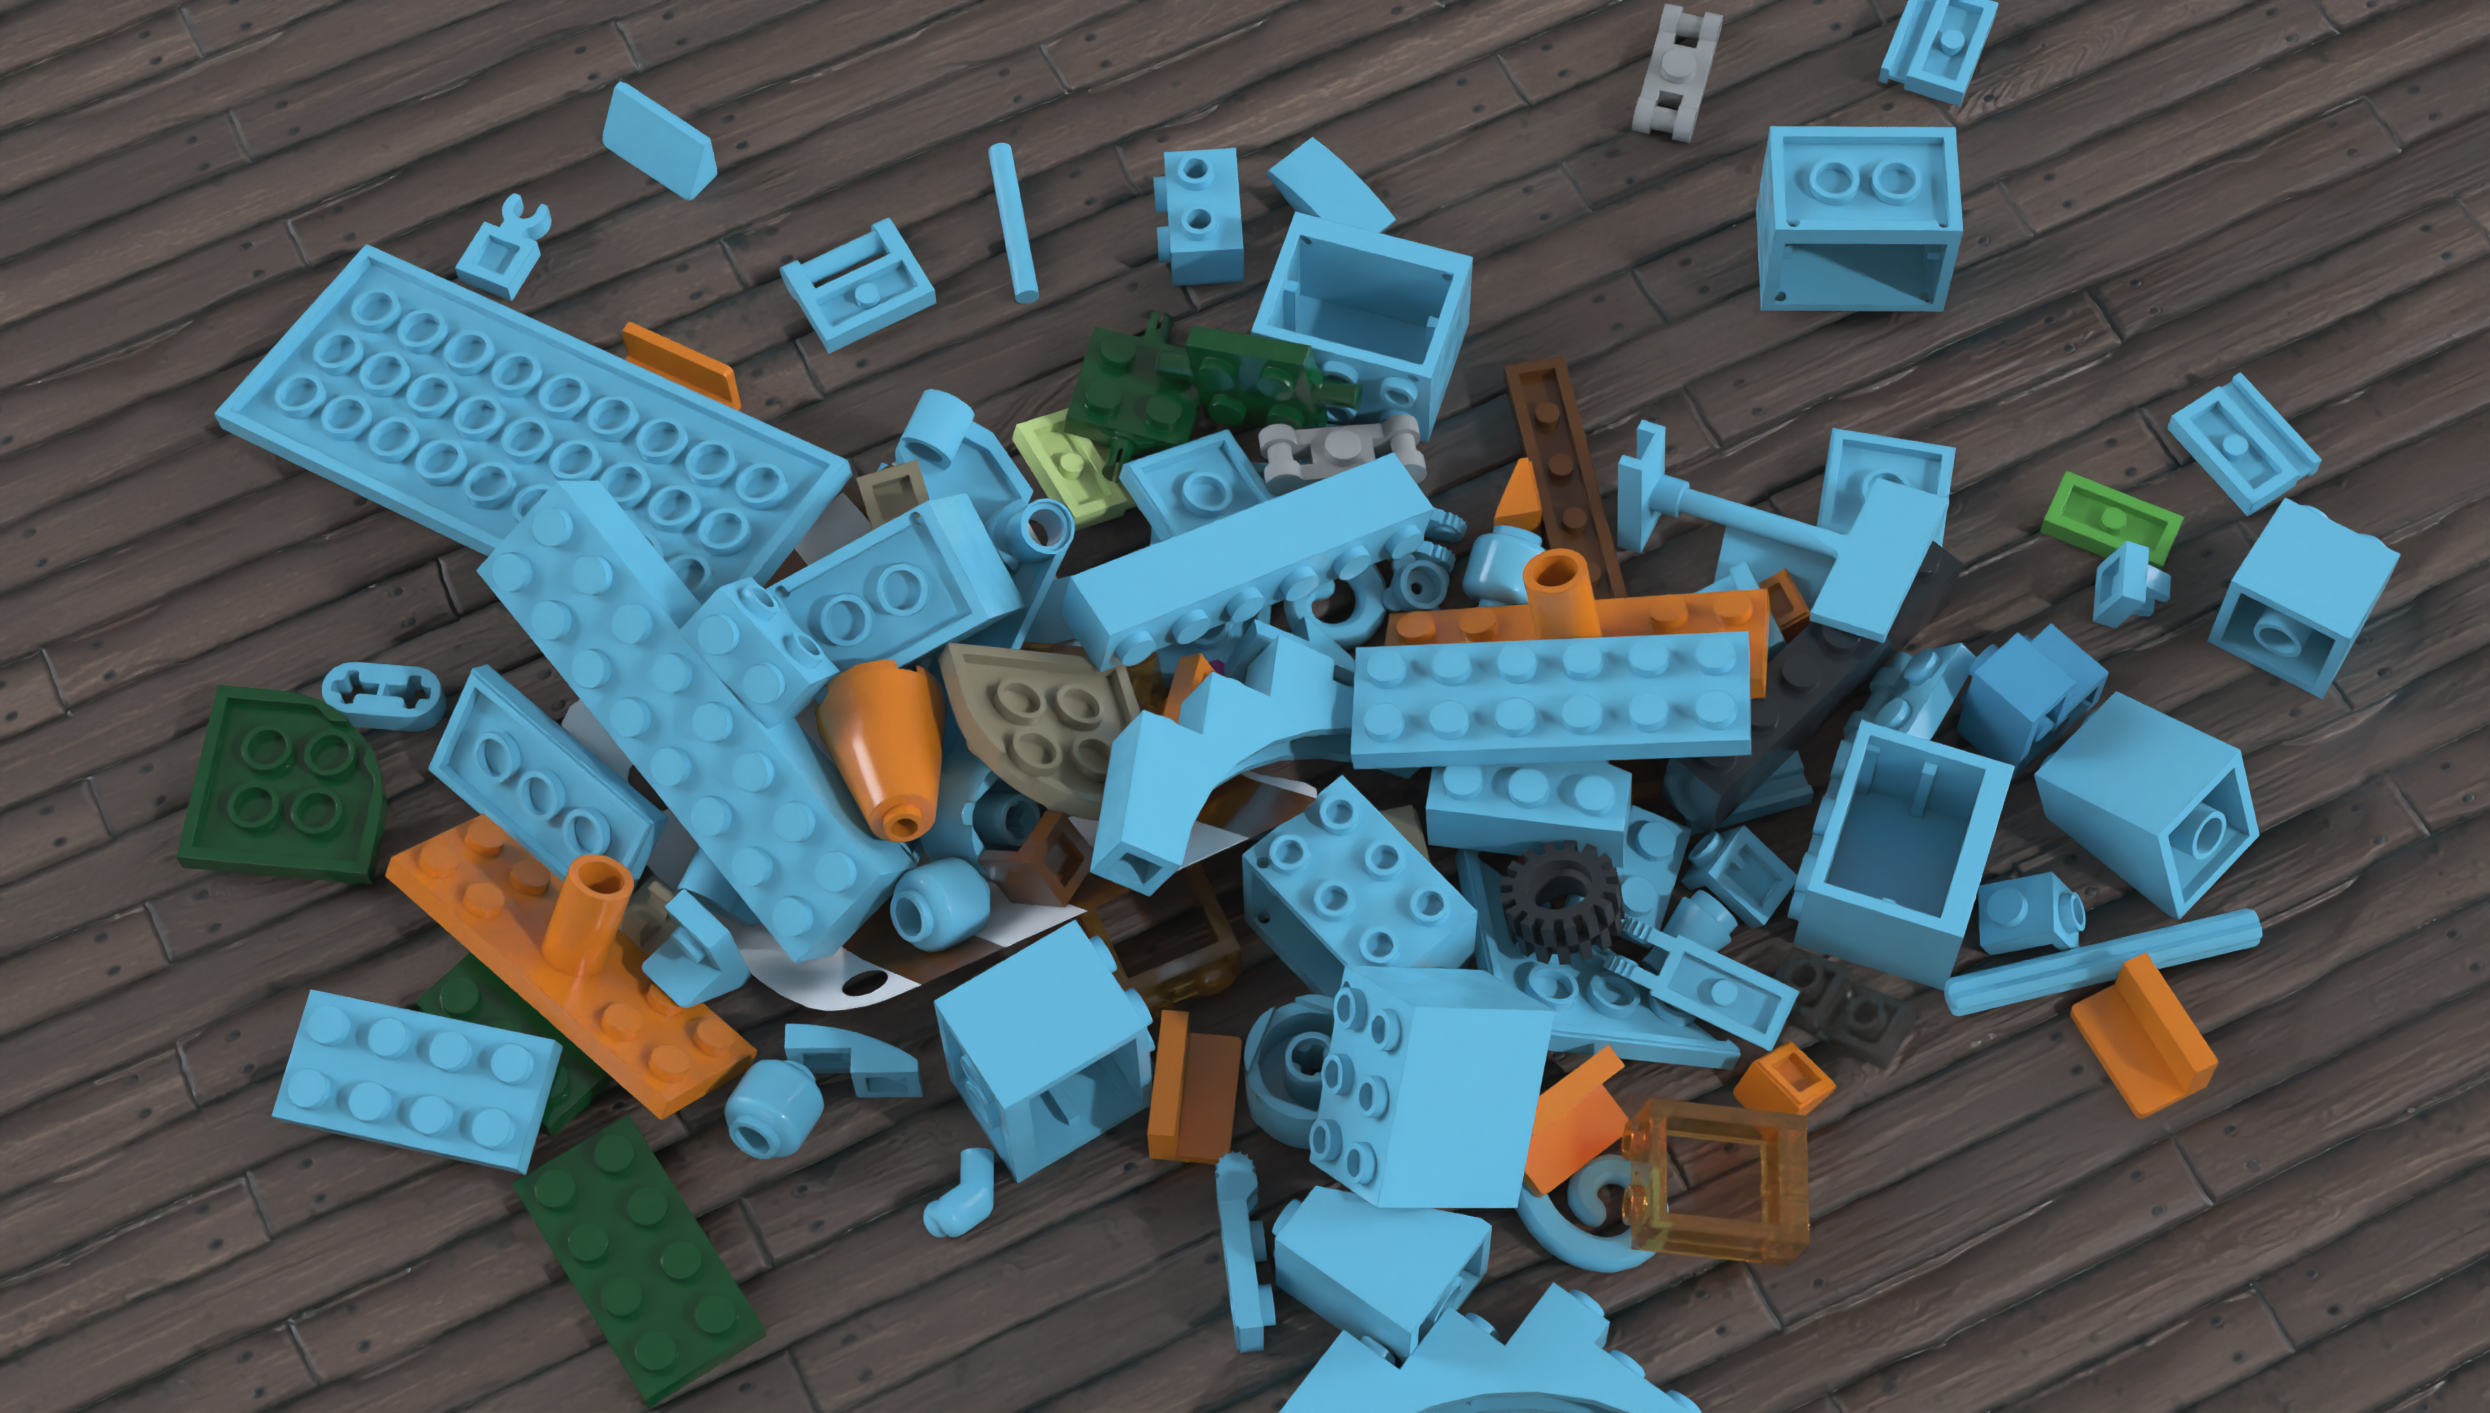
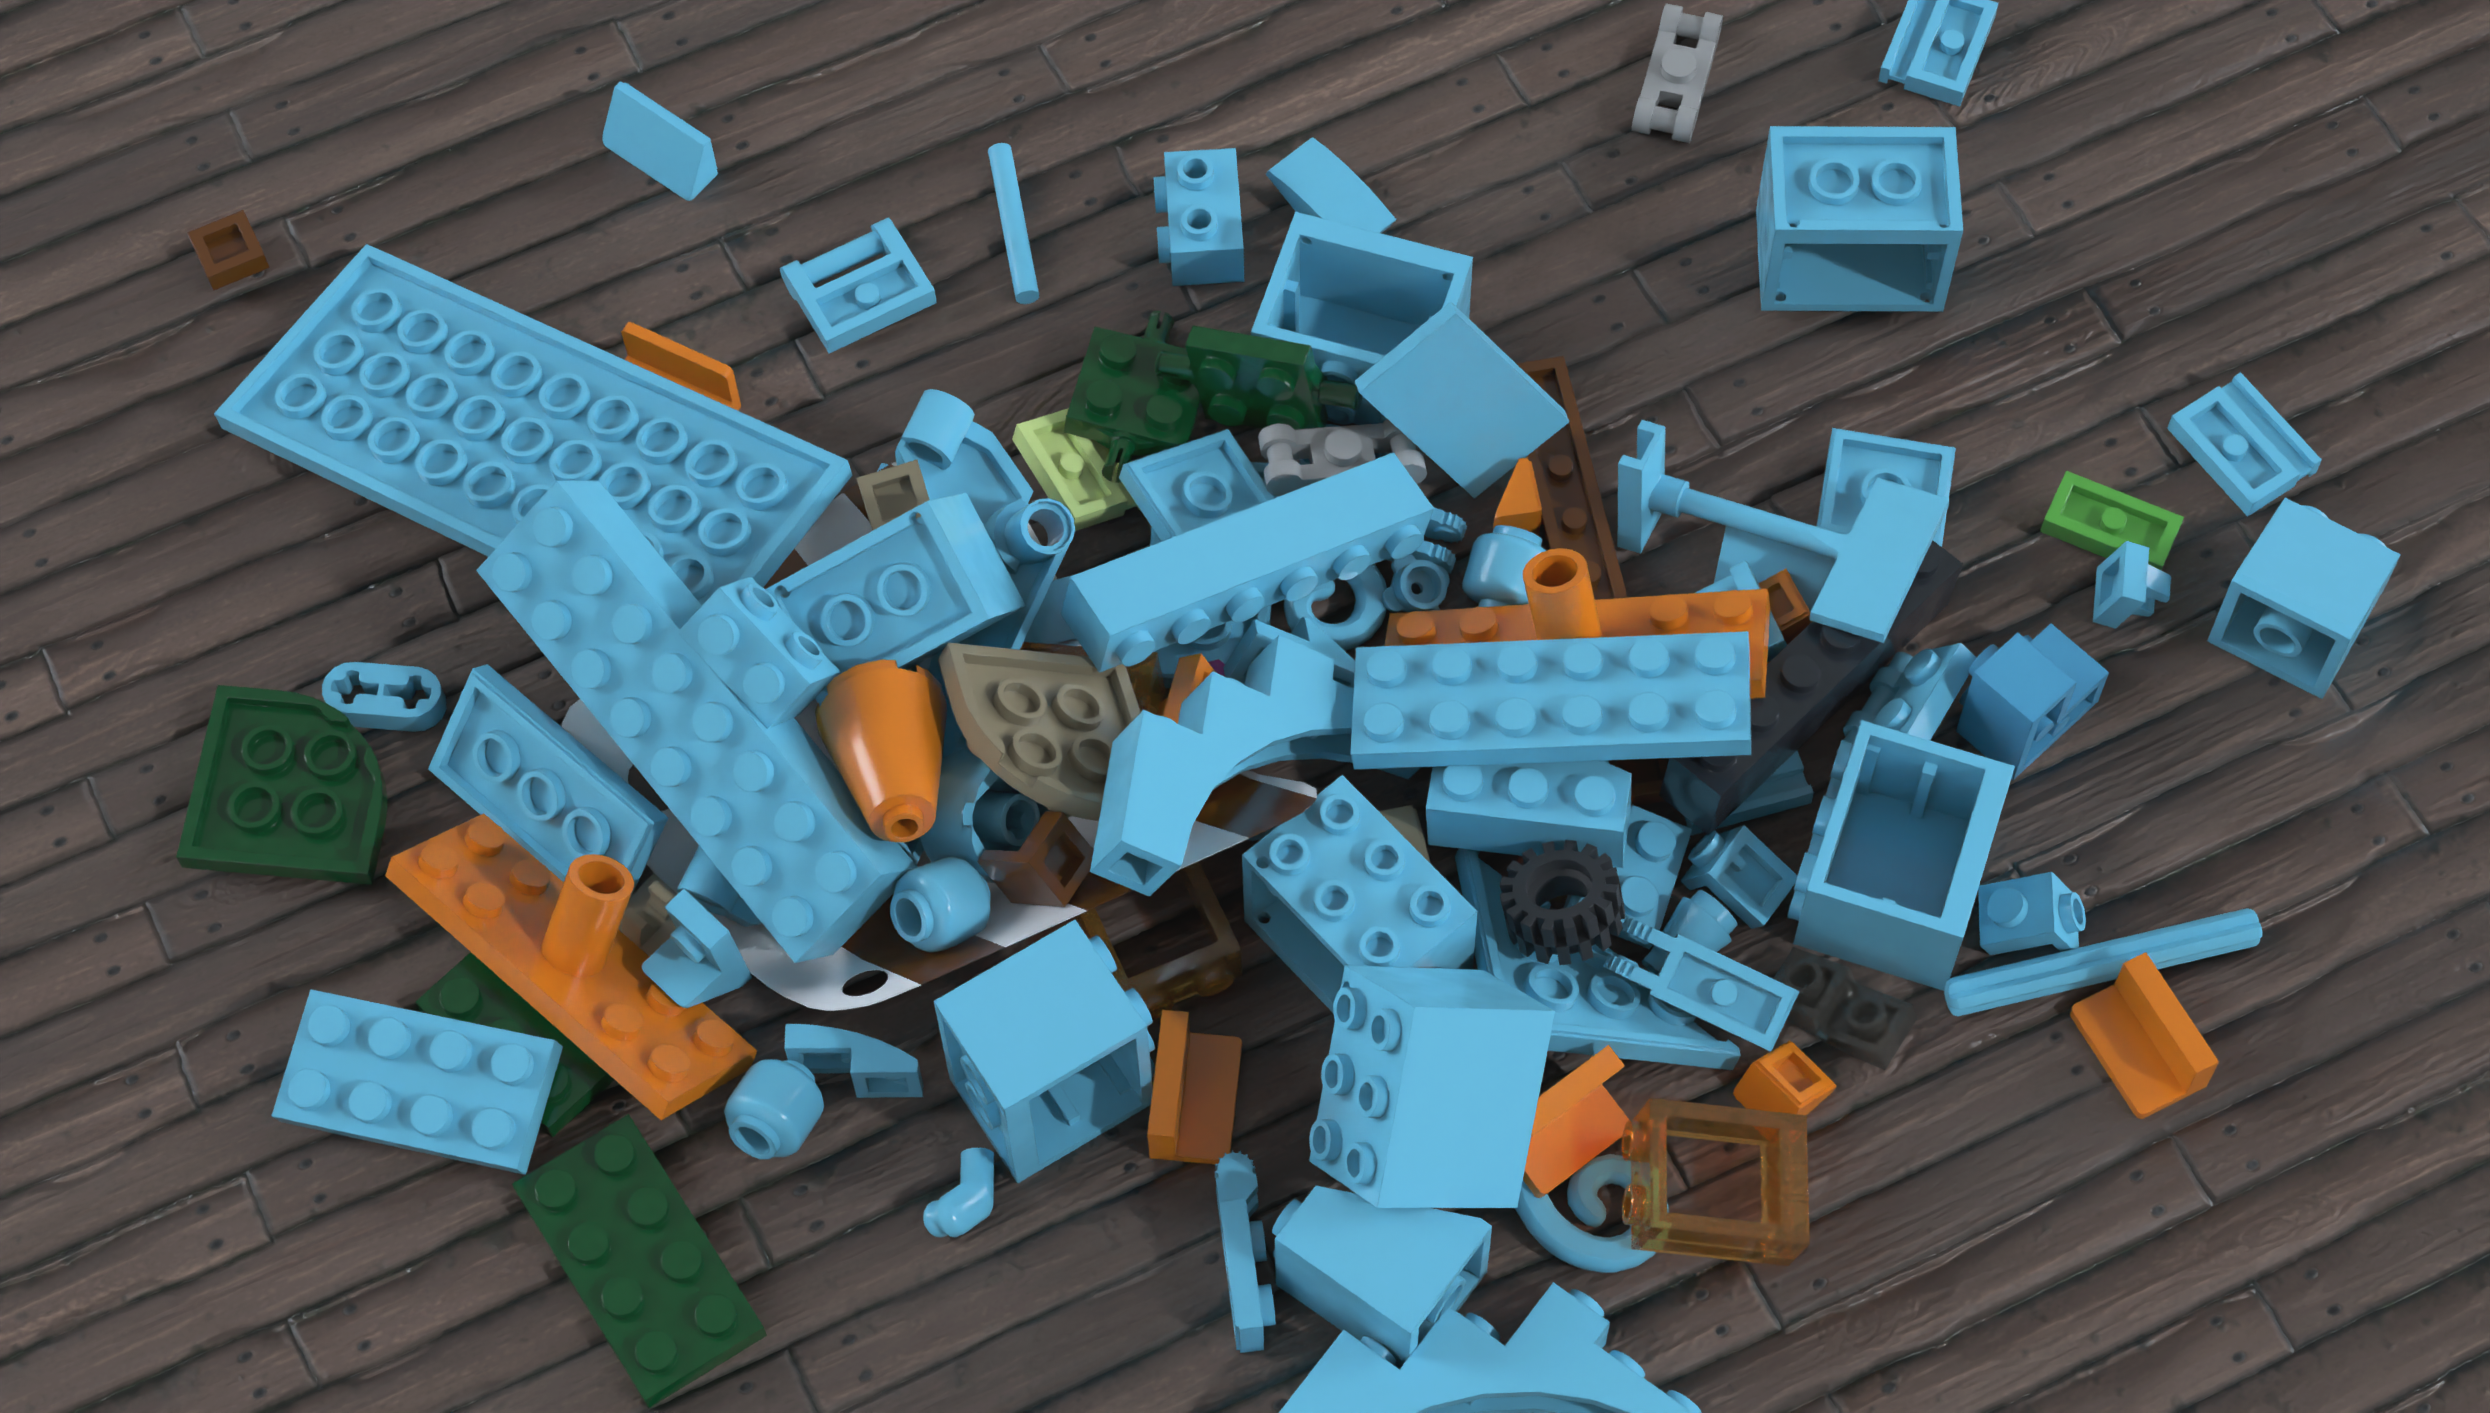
(228, 250): none -> reddish brown plate
(504, 255): medium azure plate -> none
(1278, 1064): medium azure brick -> none
(1462, 400): none -> medium azure tile
(2151, 801): medium azure slope -> none

